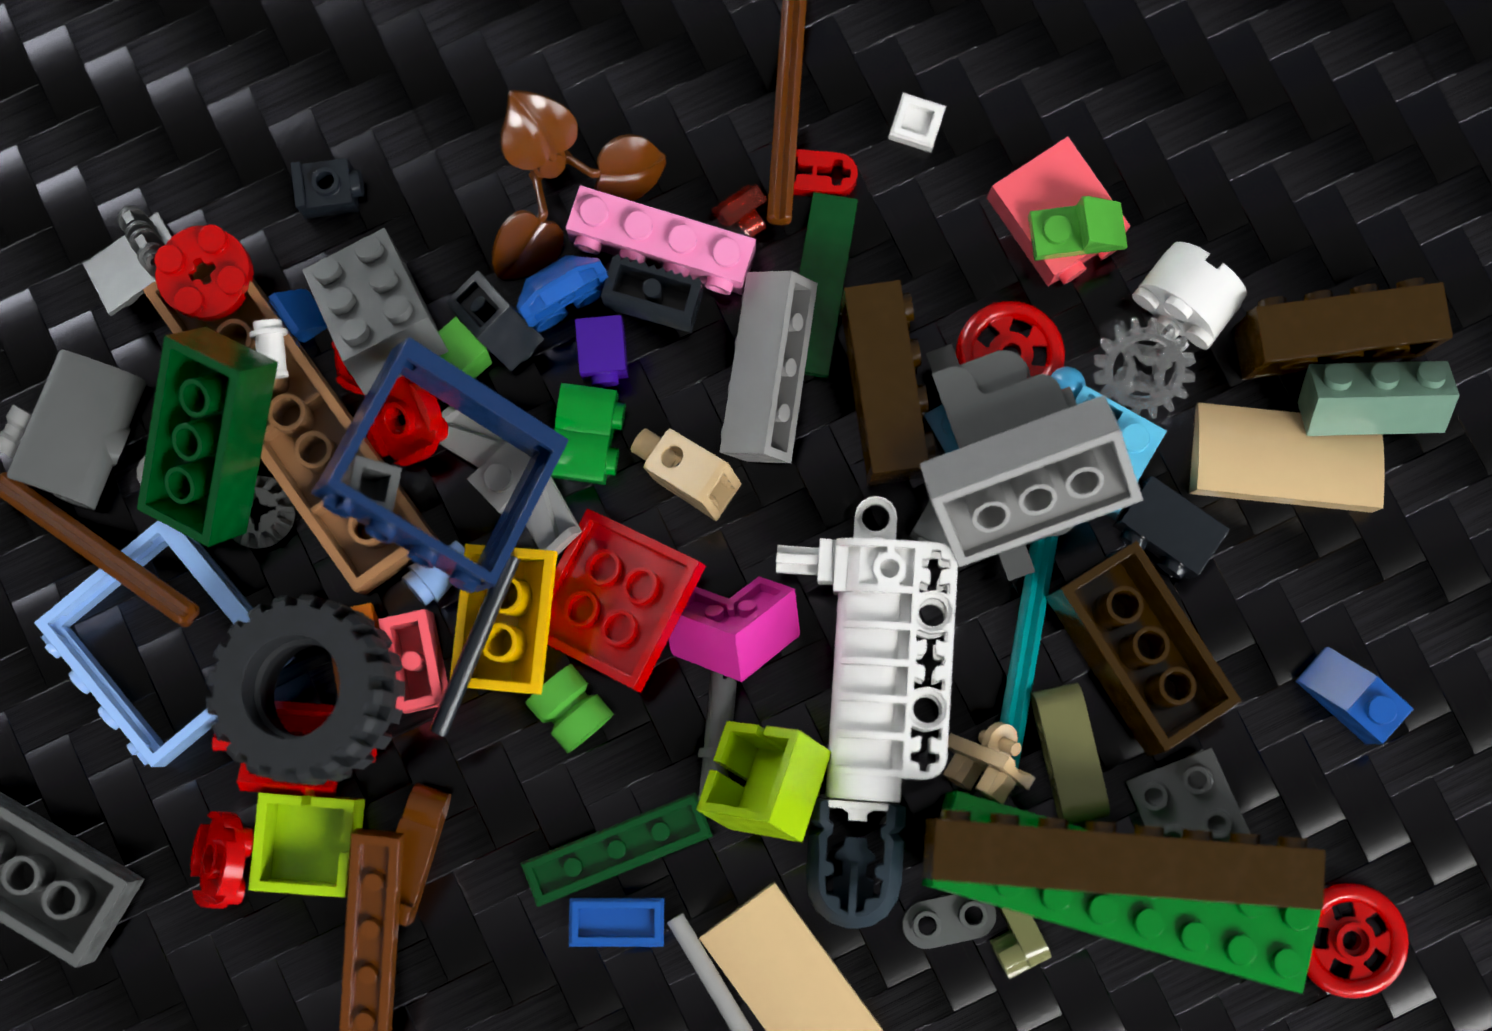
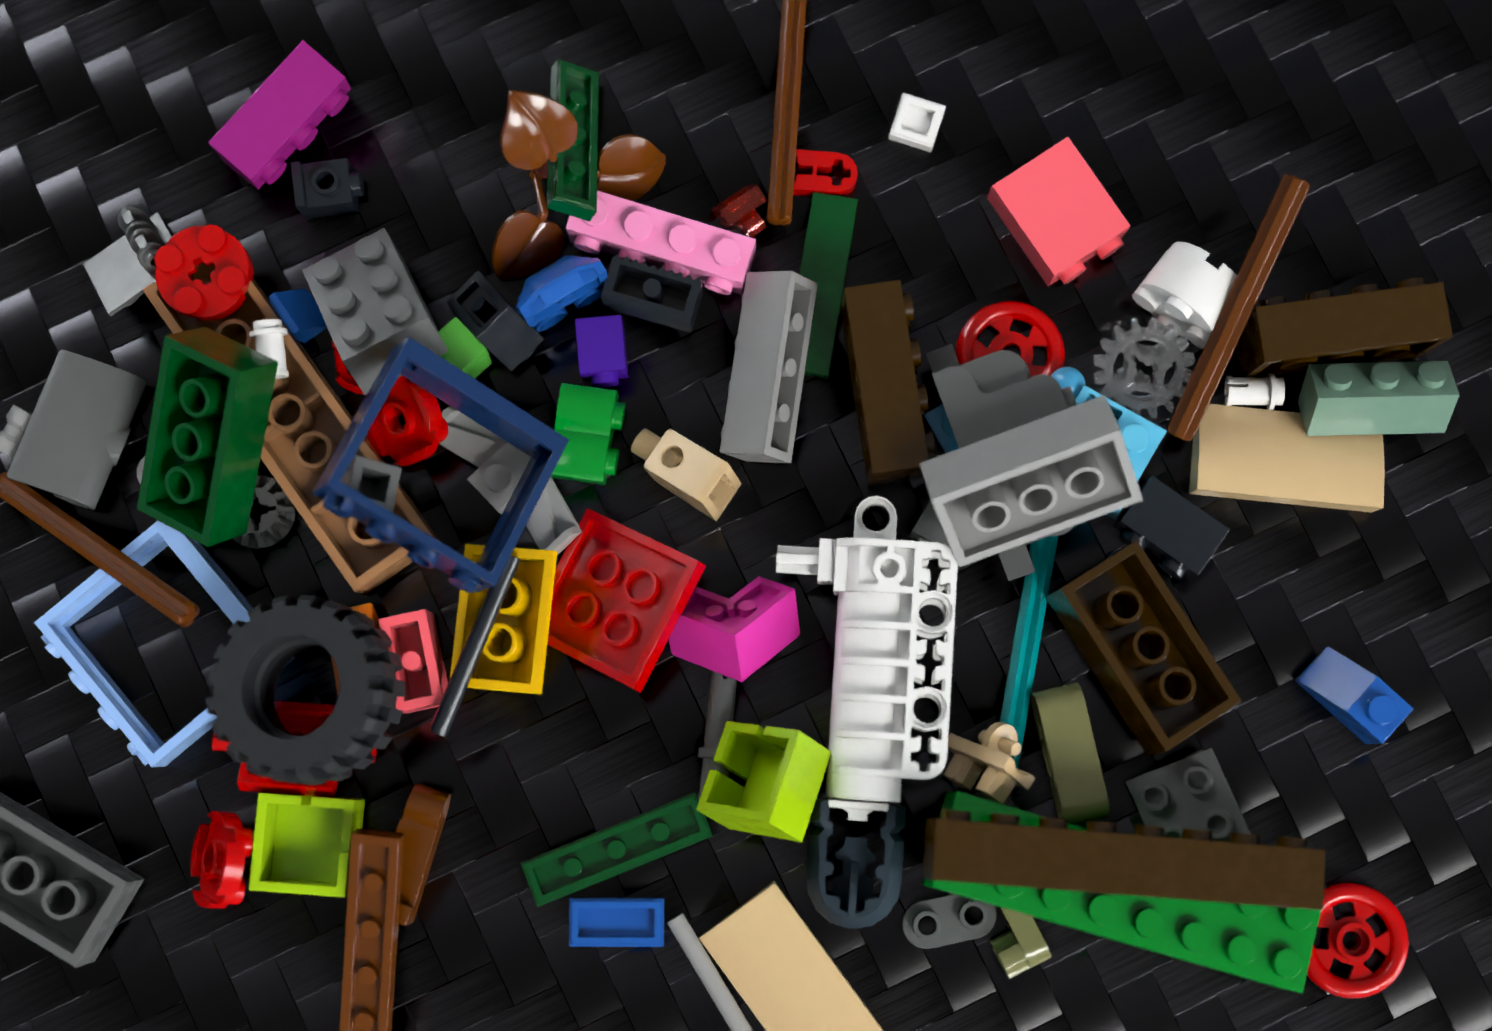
(281, 116): none -> magenta slope
(429, 583): light blue cone -> none
(569, 708): bright green wheel -> none
(574, 173): none -> dark green tile
(1082, 229): bright green slope -> none
(1238, 306): none -> reddish brown axle
(1255, 391): none -> white pin

